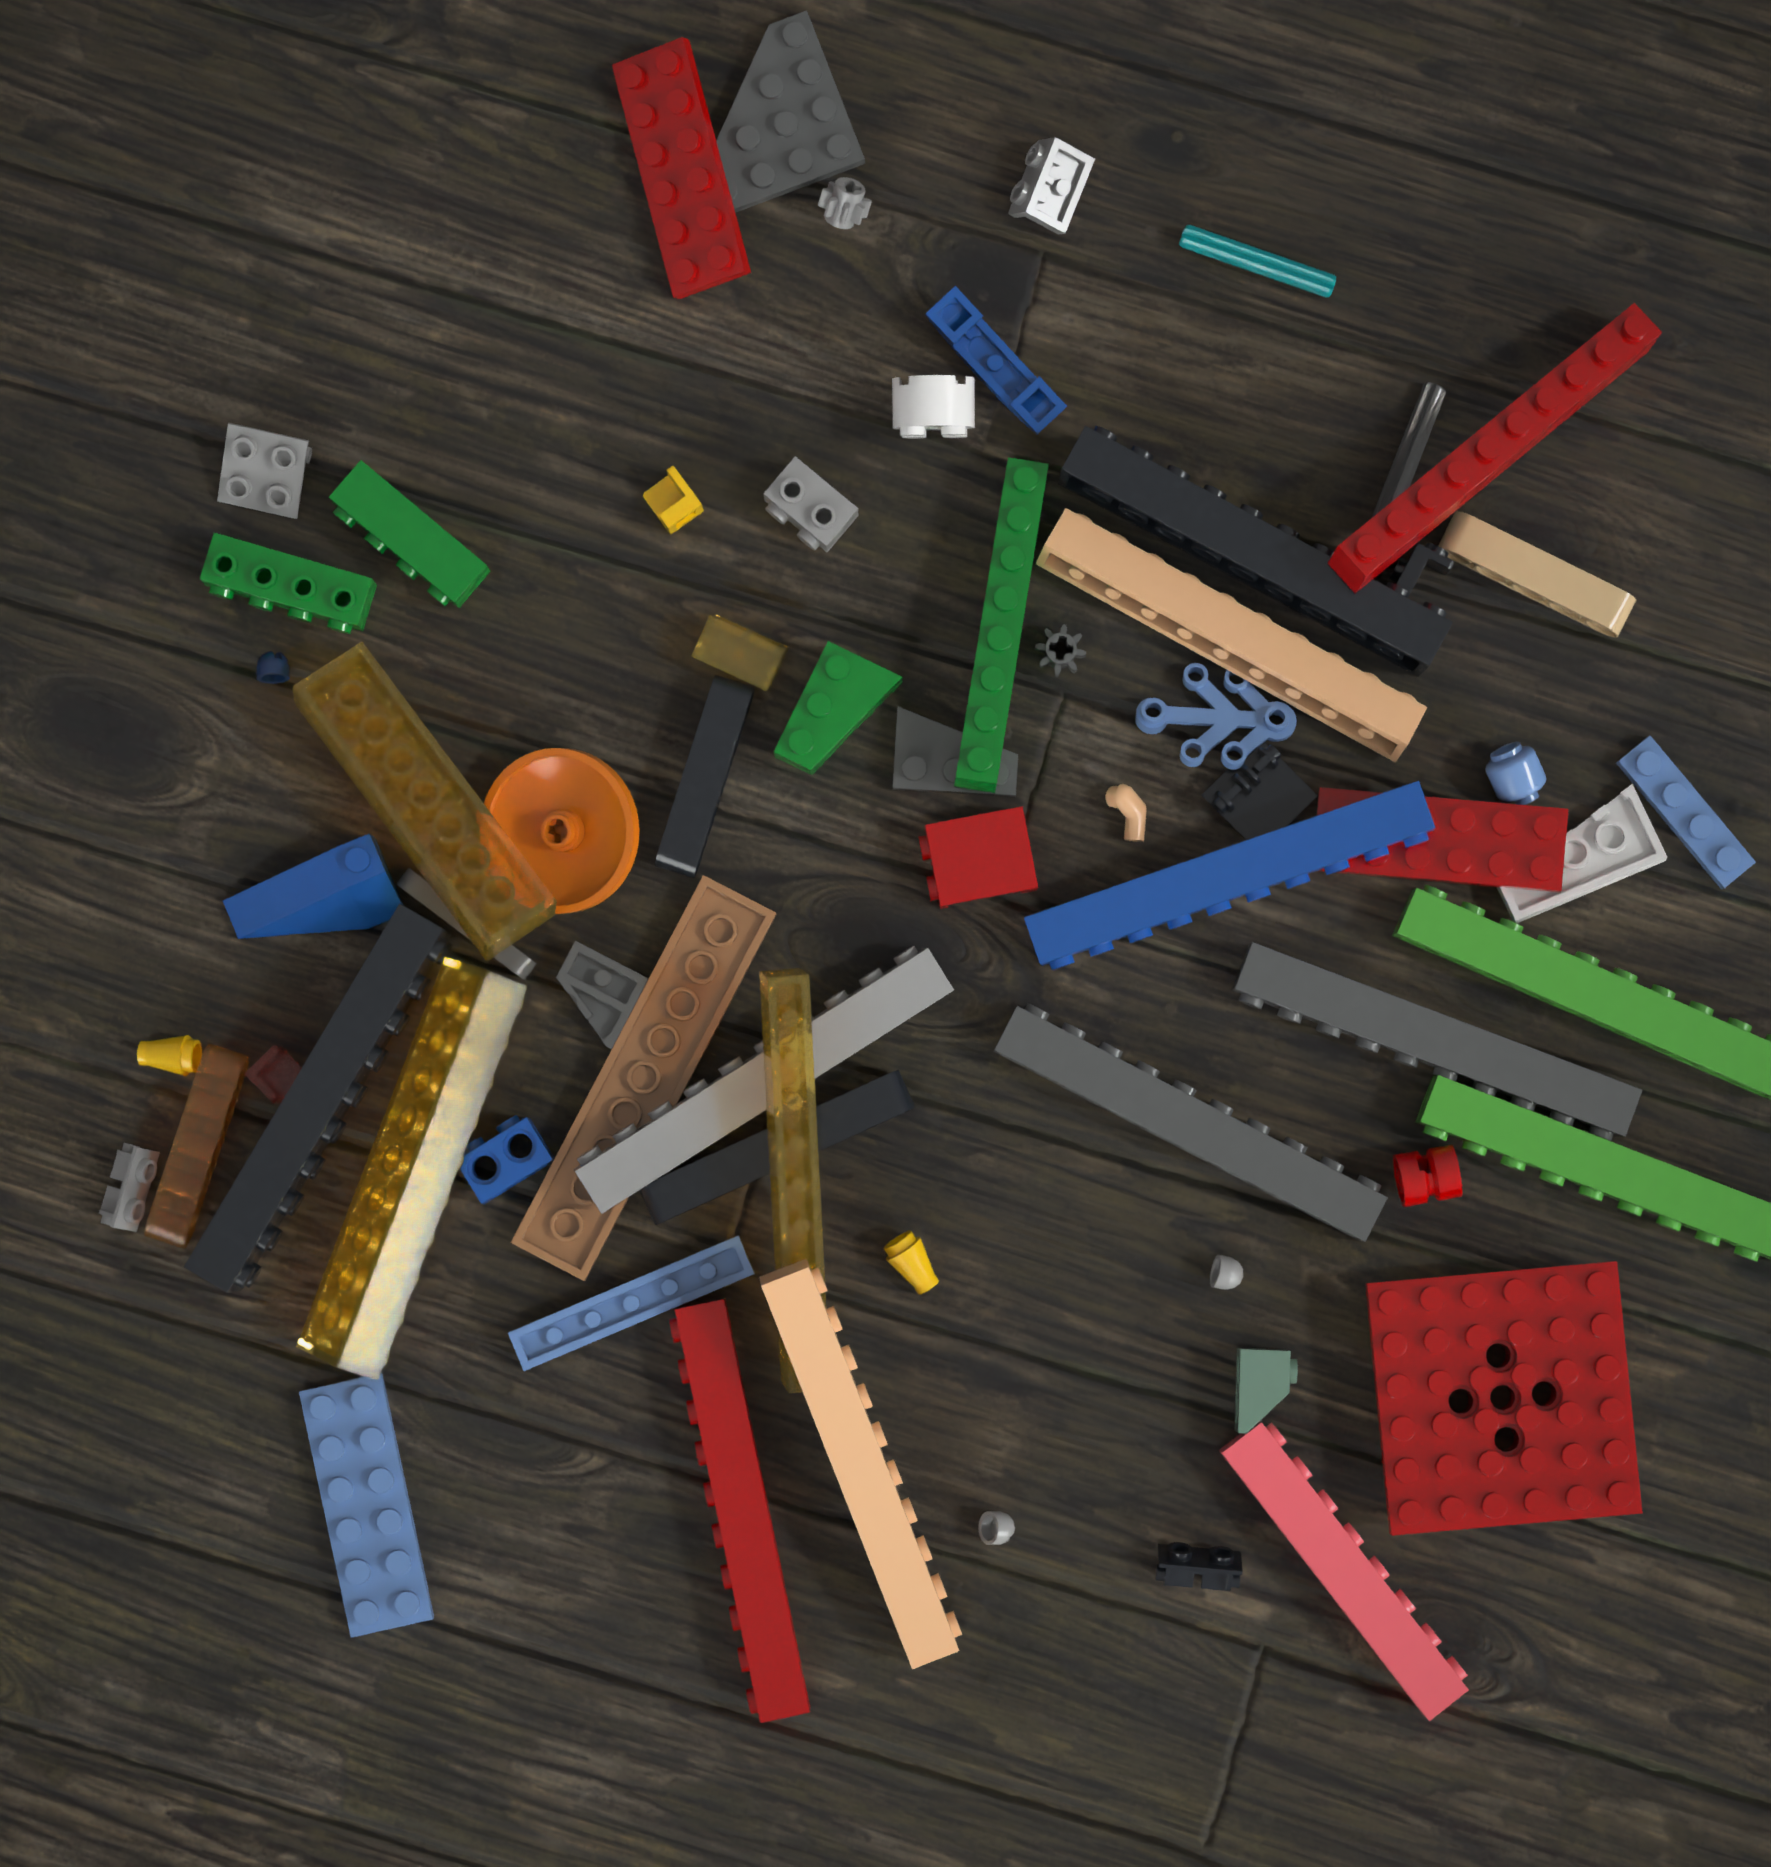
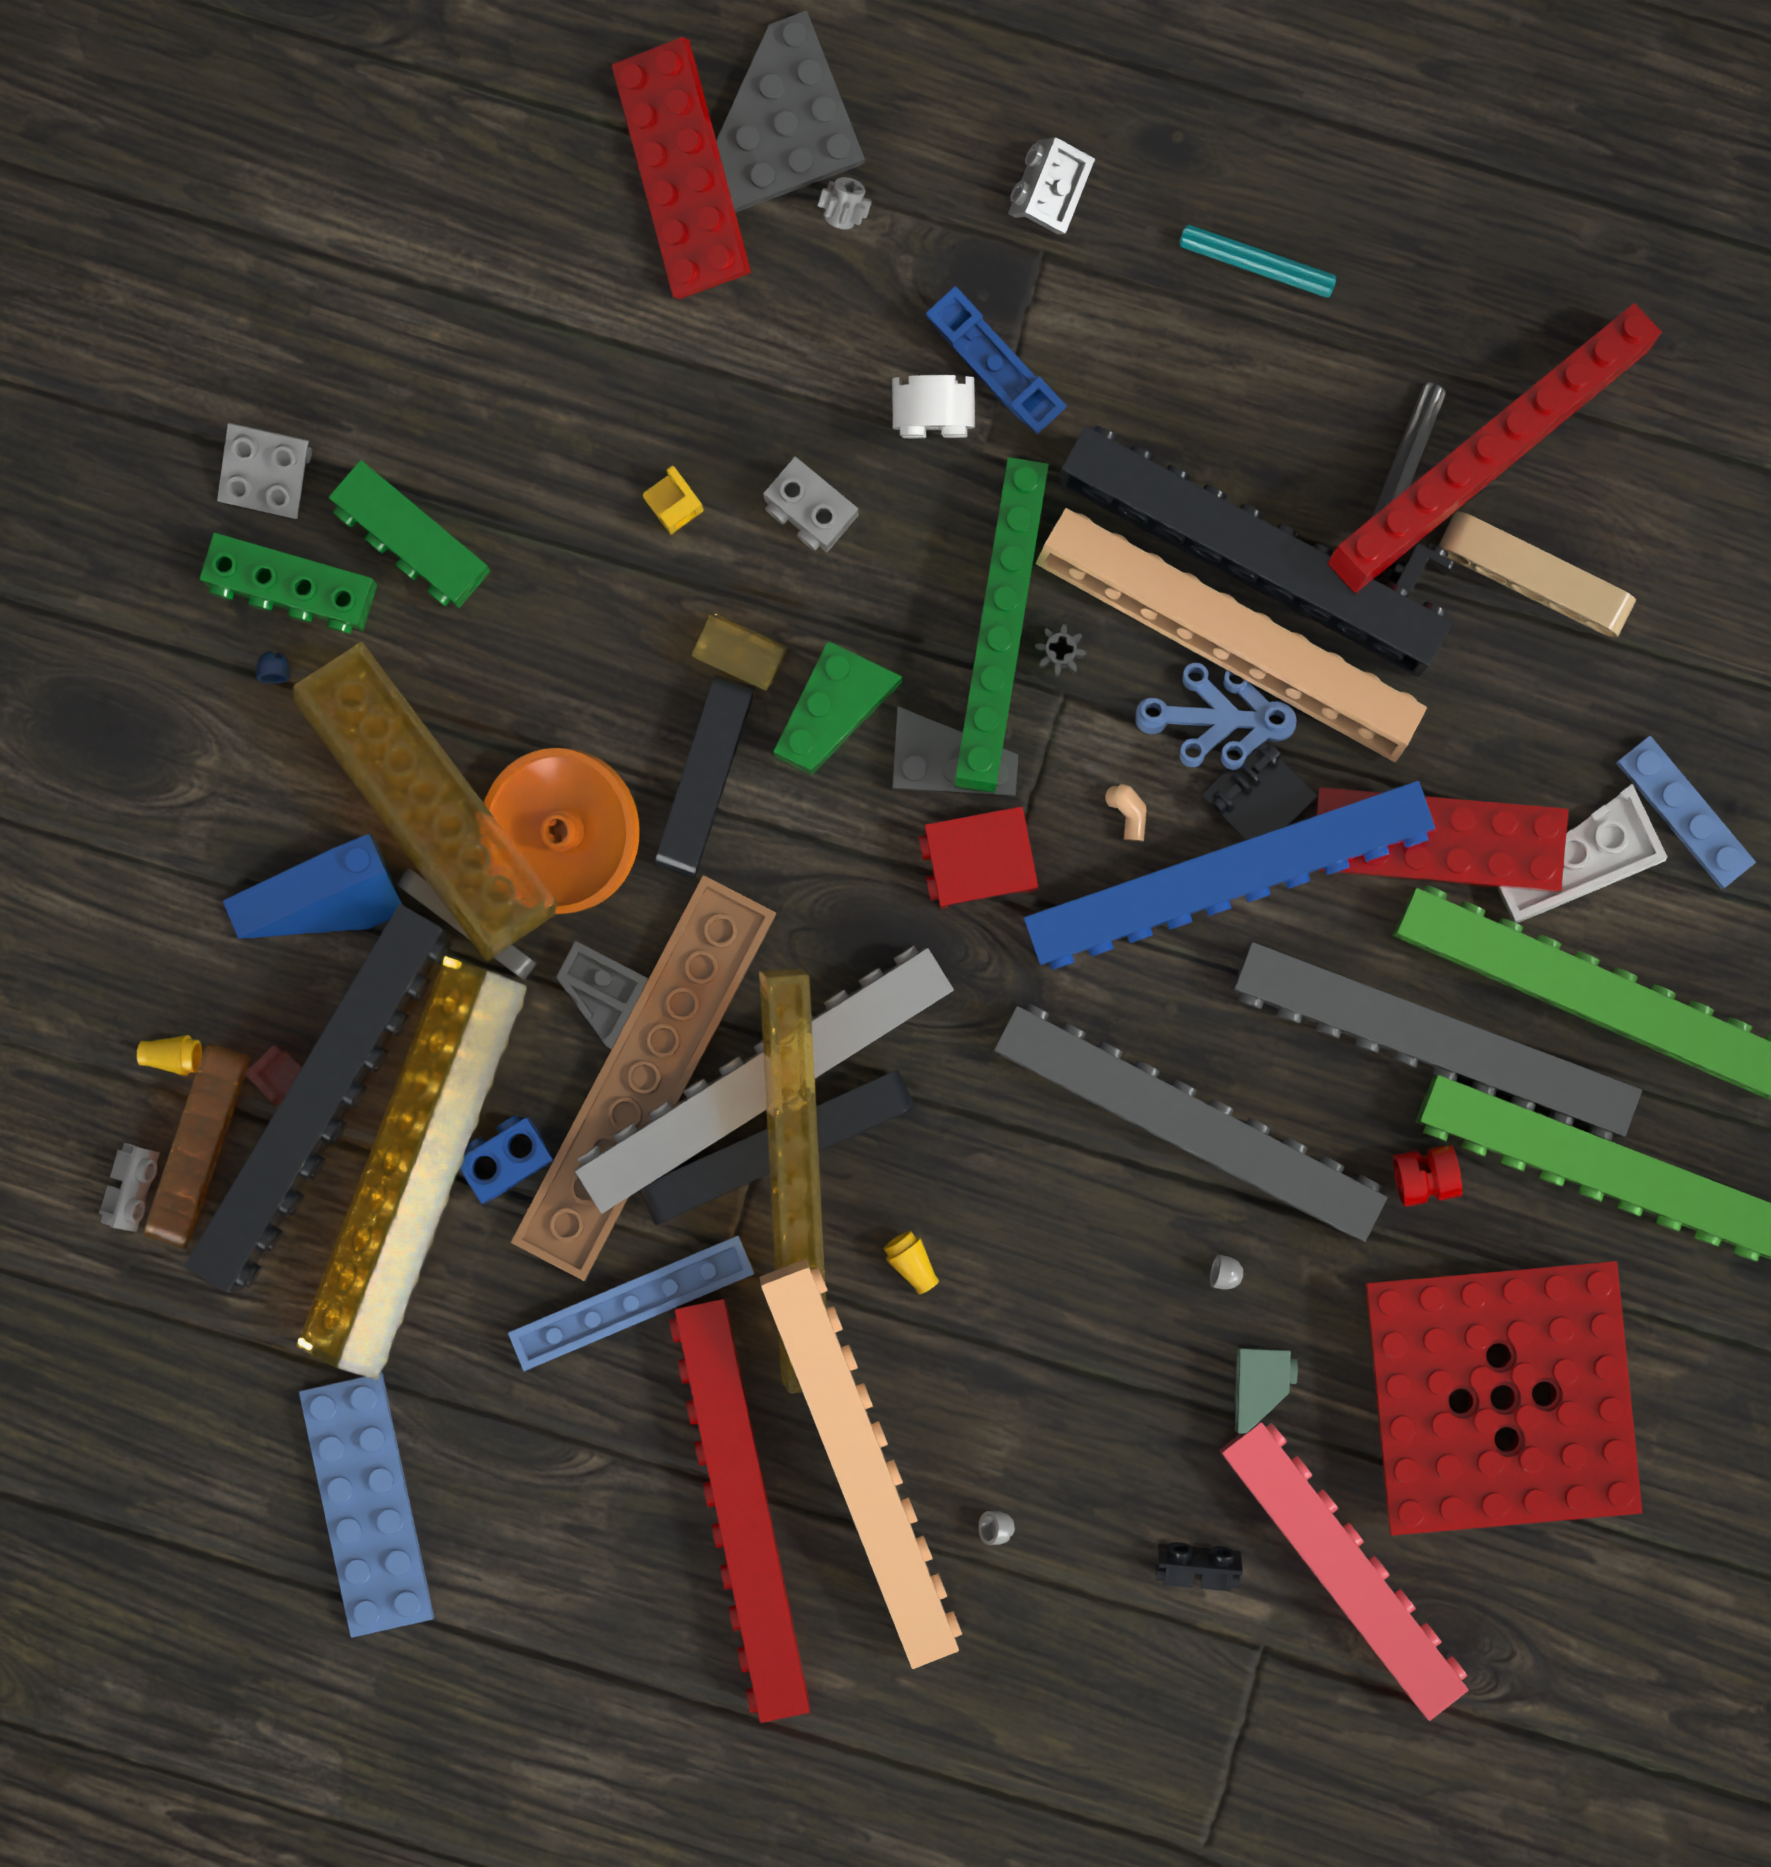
(1515, 773): medium blue head -> none

